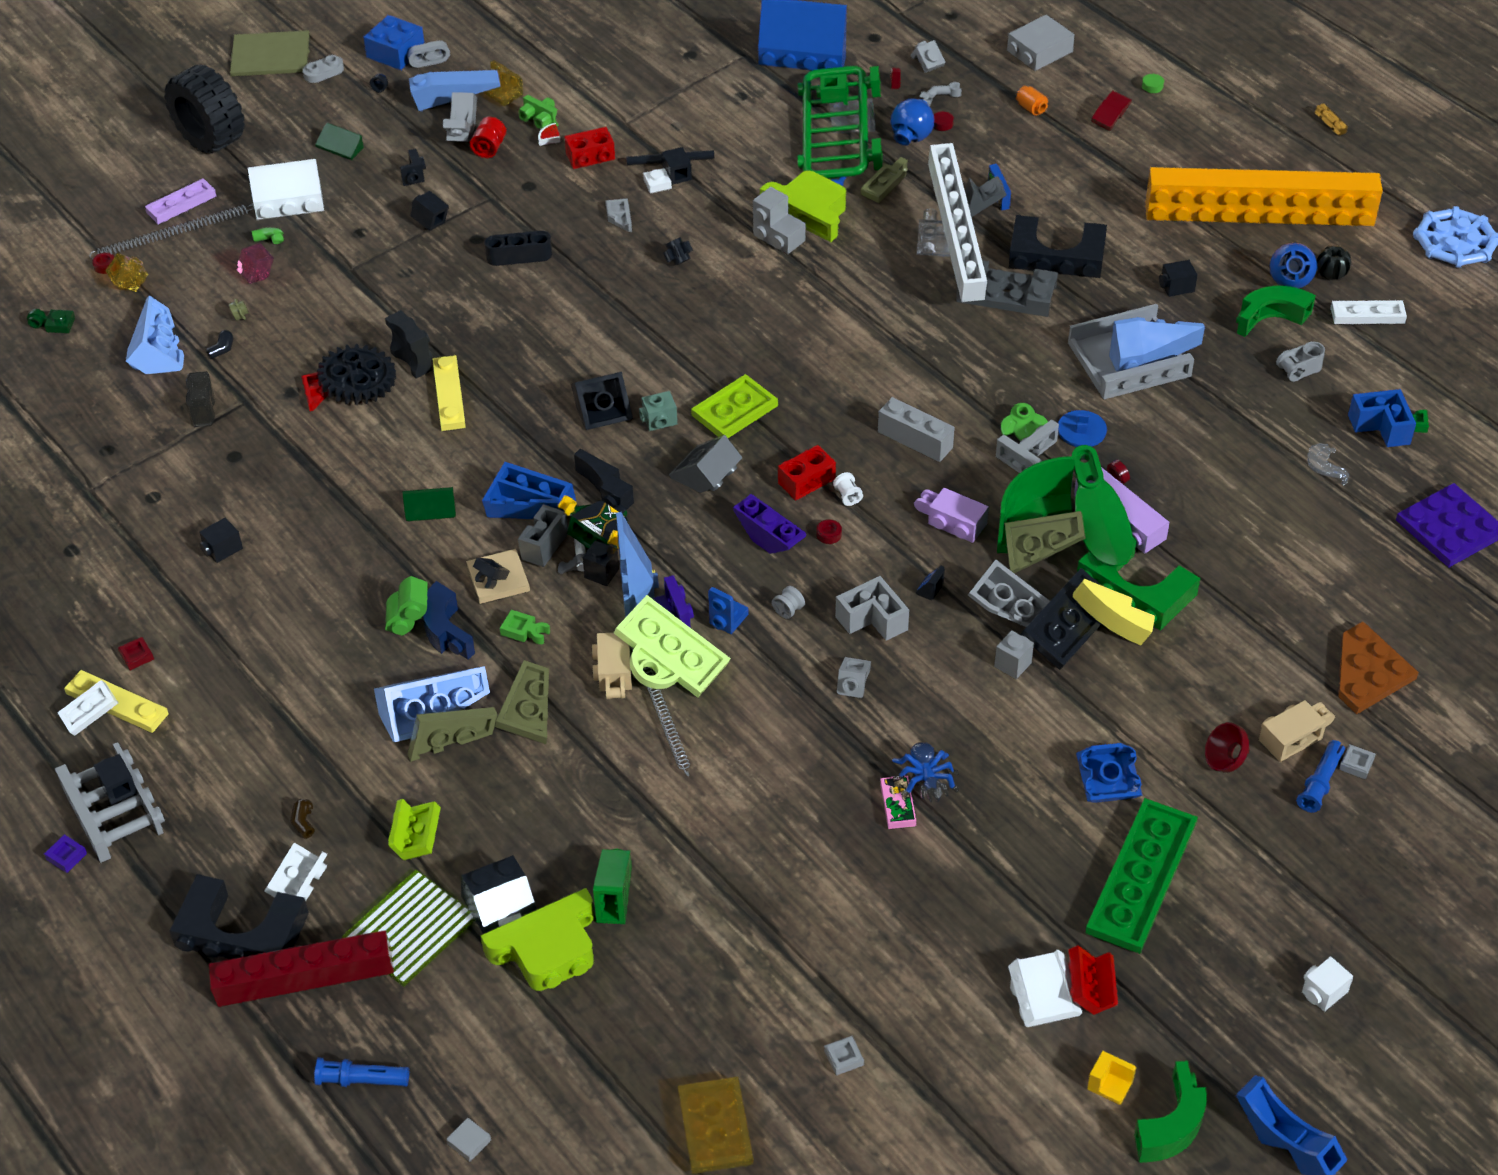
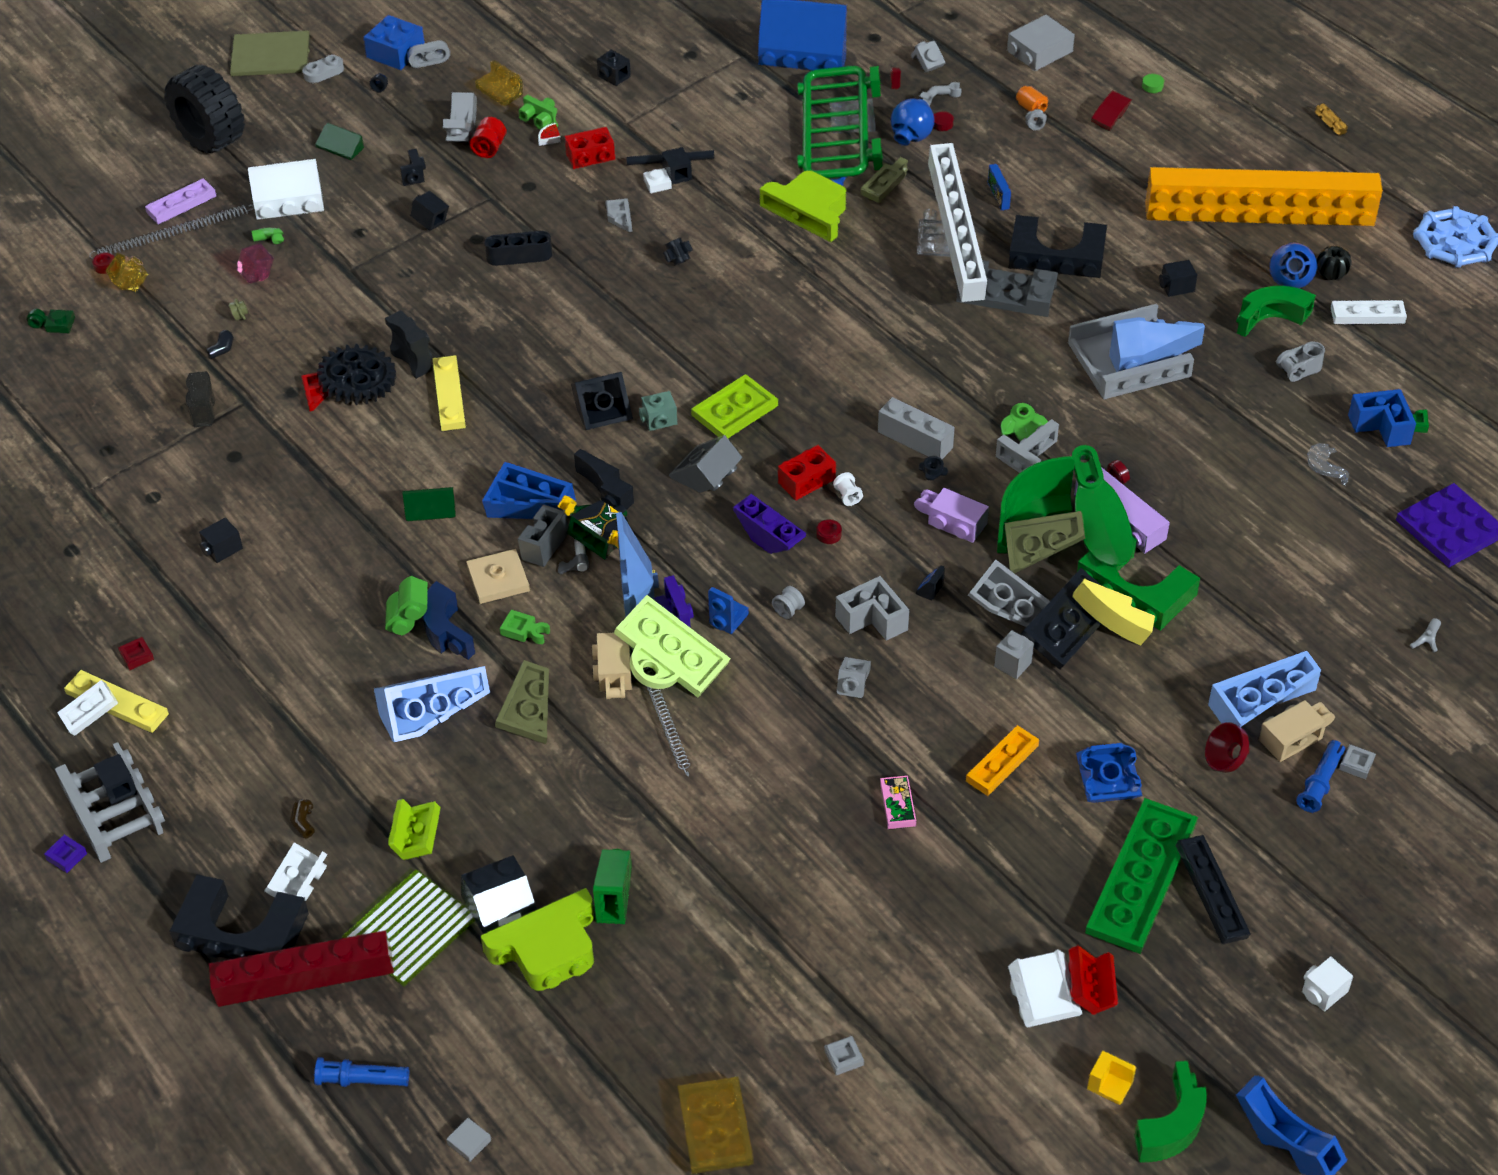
(153, 342): light blue wedge -> none
(437, 87): medium blue wedge -> none
(441, 729): olive wing -> none
(491, 570): black tile -> none
(600, 563): black brick -> none
(613, 67): none -> black brick
(774, 223): light grey brick -> none
(833, 89): green brick -> none
(925, 771): animal -> none
(933, 467): none -> black plate
(985, 195): dark grey slope -> none
(1002, 760): none -> light orange plate
(1036, 124): none -> light grey plate
(1082, 428): blue piece -> none
(1213, 889): none -> black tile
(1253, 692): none -> light blue wedge
(1370, 669): dark orange plate -> none
(1429, 635): none -> light grey bar

